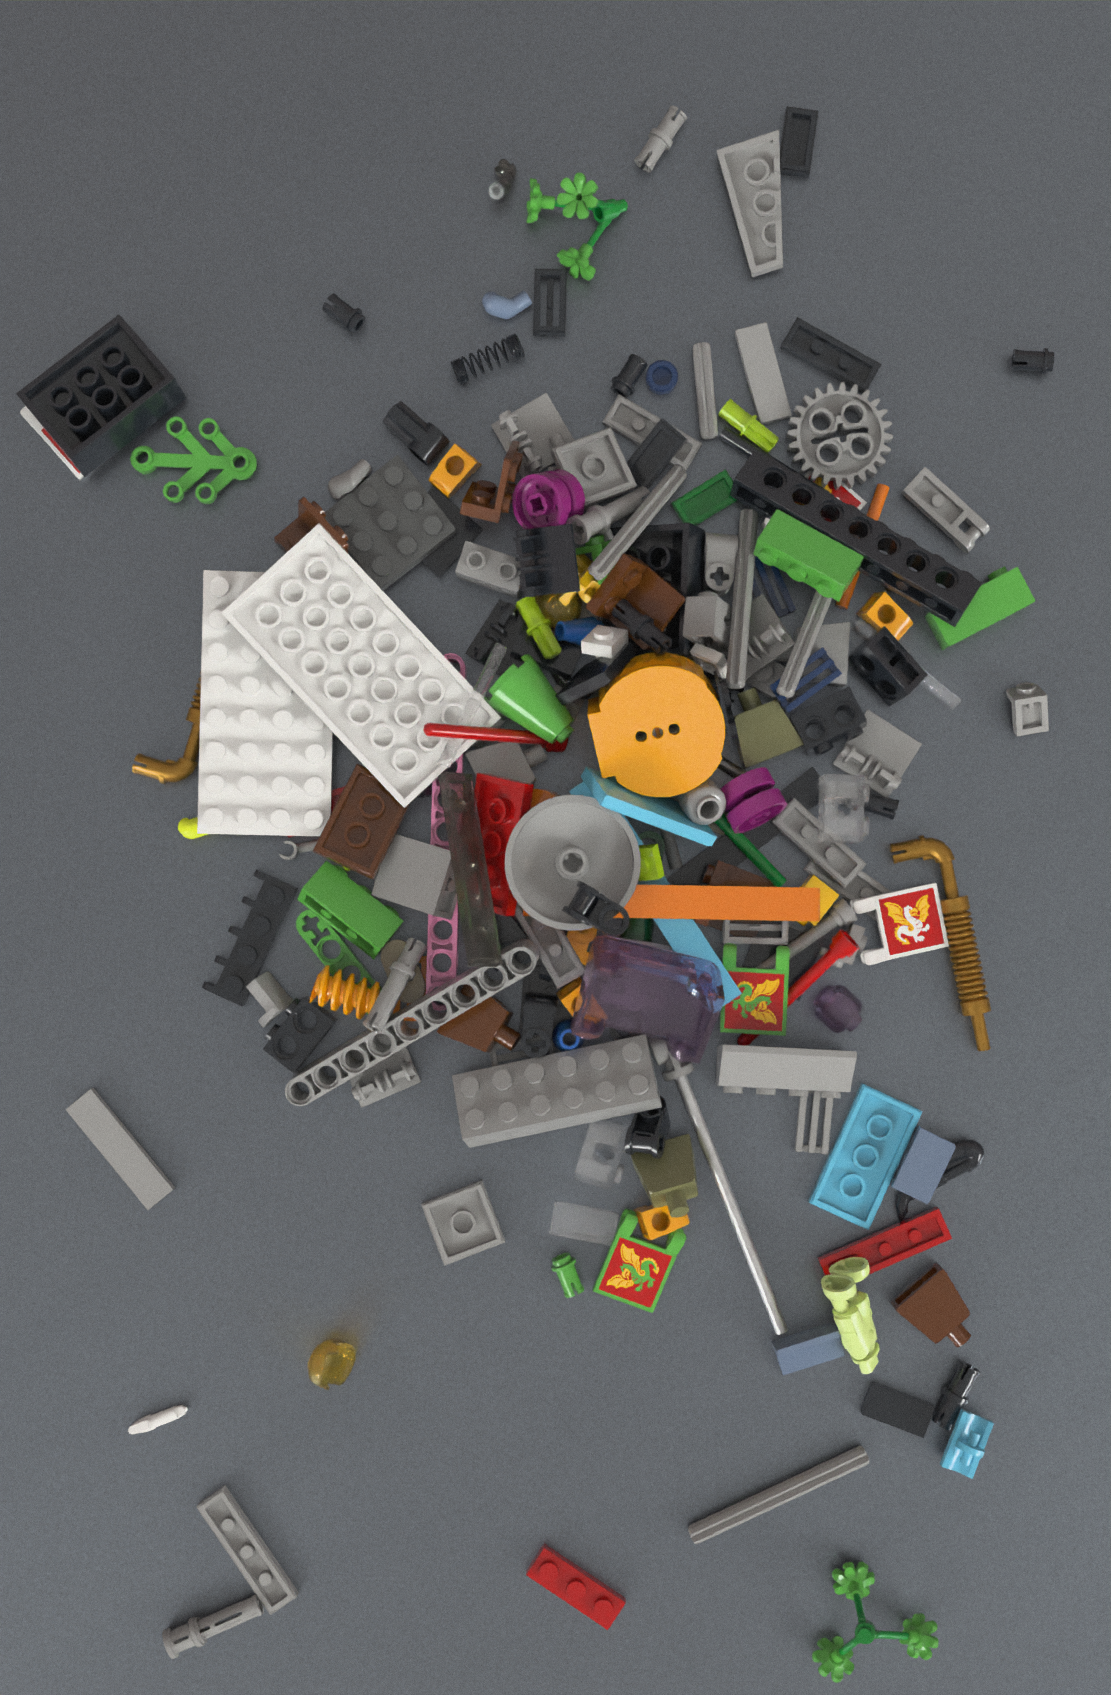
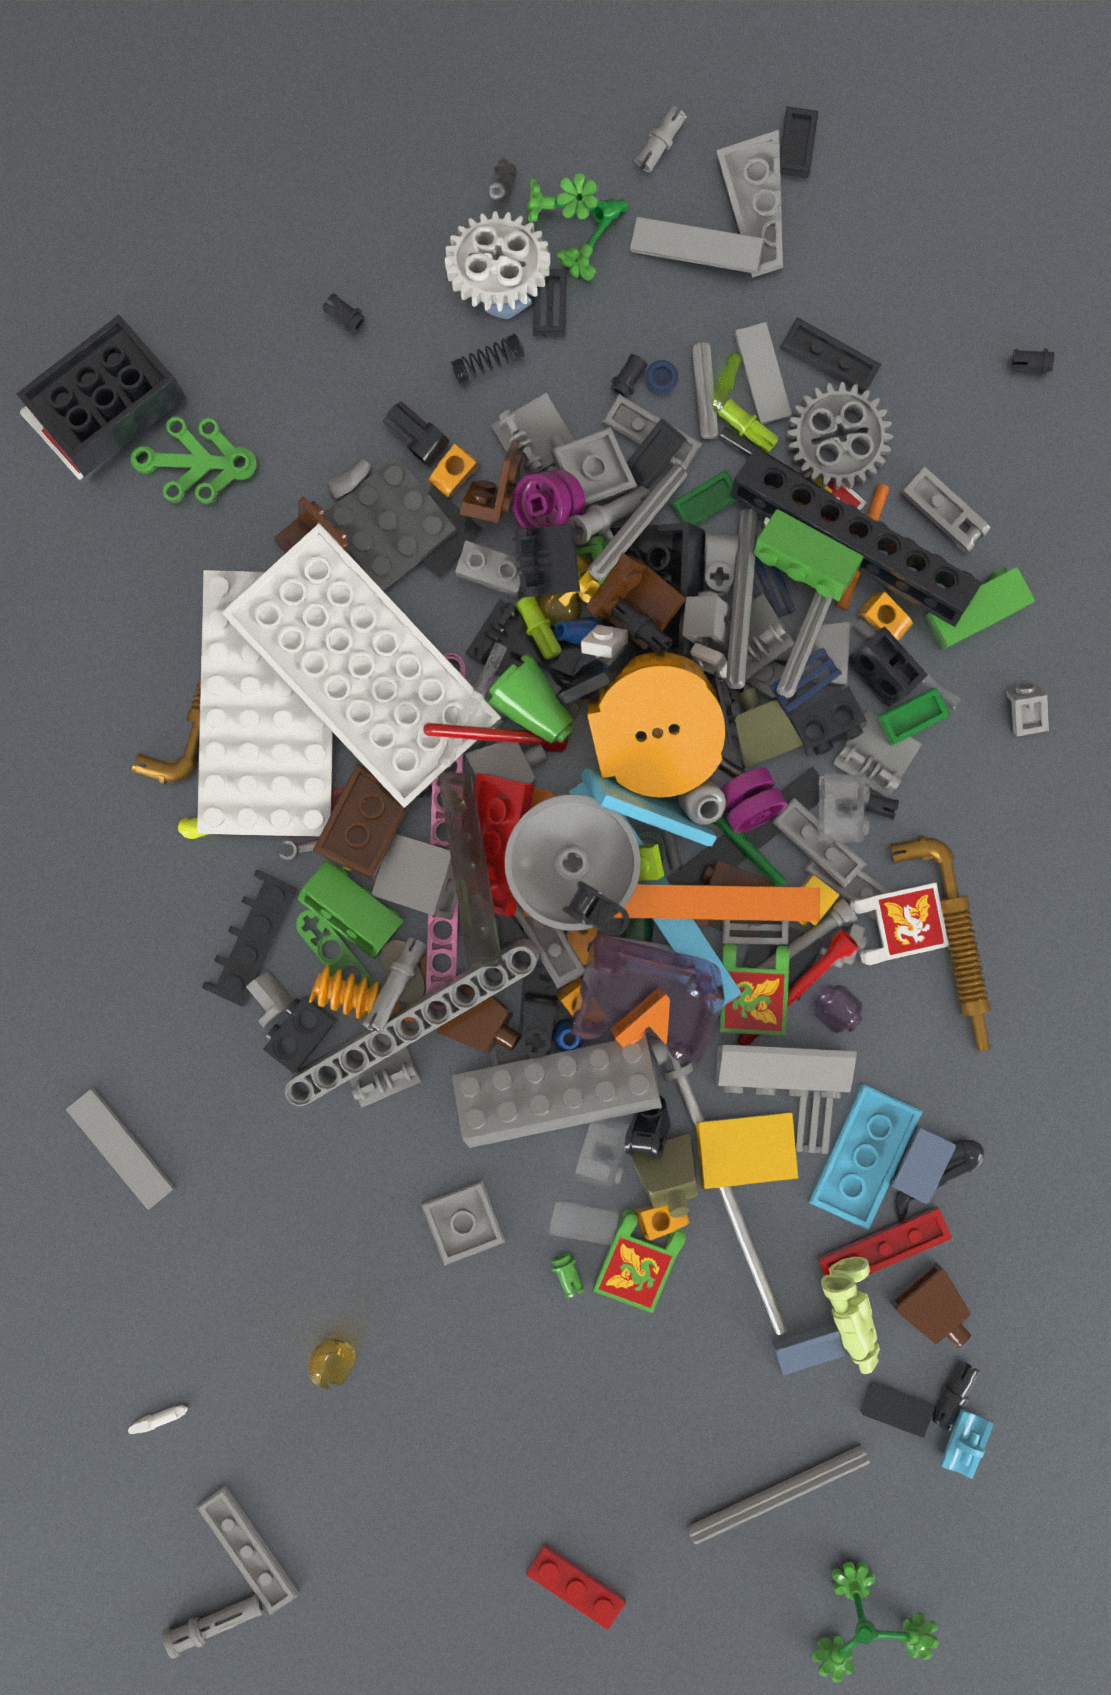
(497, 261): none -> white gear
(651, 1013): none -> orange slope
(697, 245): none -> light grey tile
(726, 381): none -> clear neon green piece
(746, 1150): none -> yellow tile
(913, 716): none -> green tile

